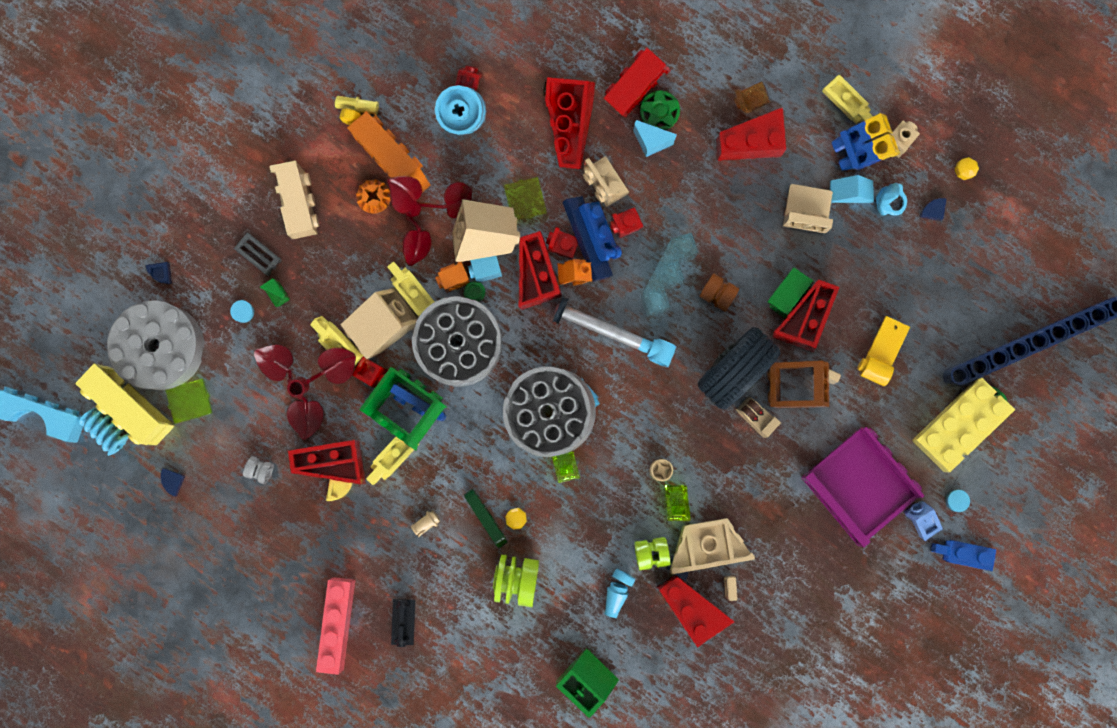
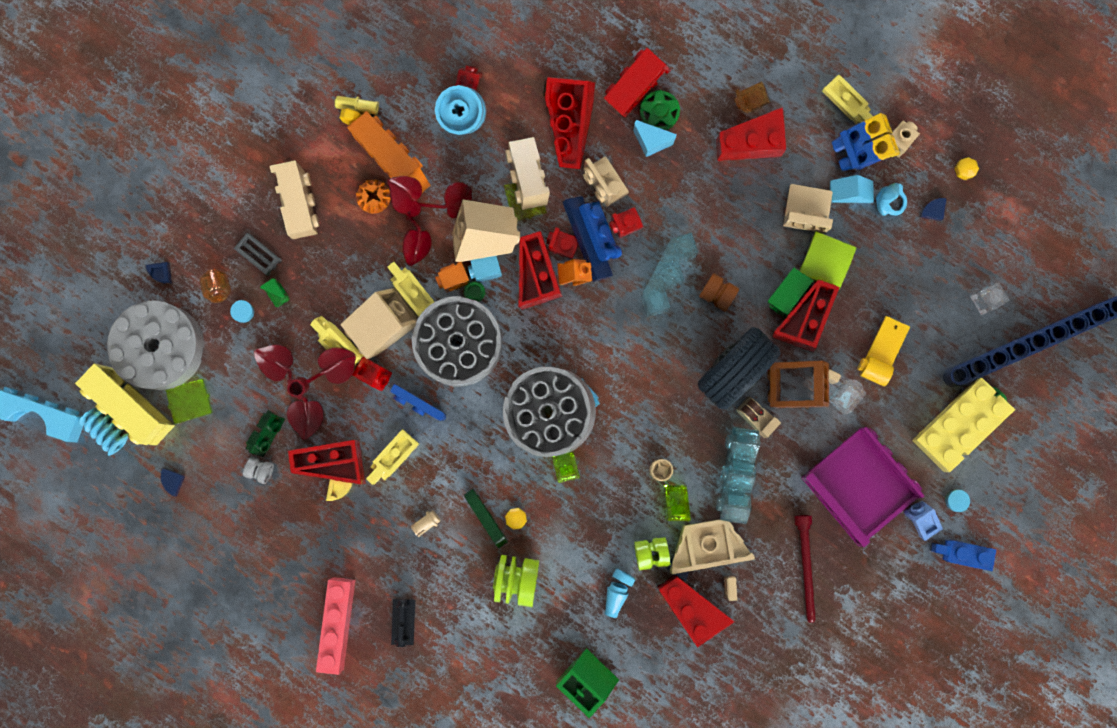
(215, 285): none -> clear orange head
(260, 442): none -> dark green hinge
(382, 392): green window -> none
(527, 173): none -> tan wedge
(657, 351): piece -> none
(738, 475): none -> clear light blue brick
(803, 524): none -> dark red piece
(827, 259): none -> lime slope
(848, 396): none -> clear brick
(990, 298): none -> clear brick

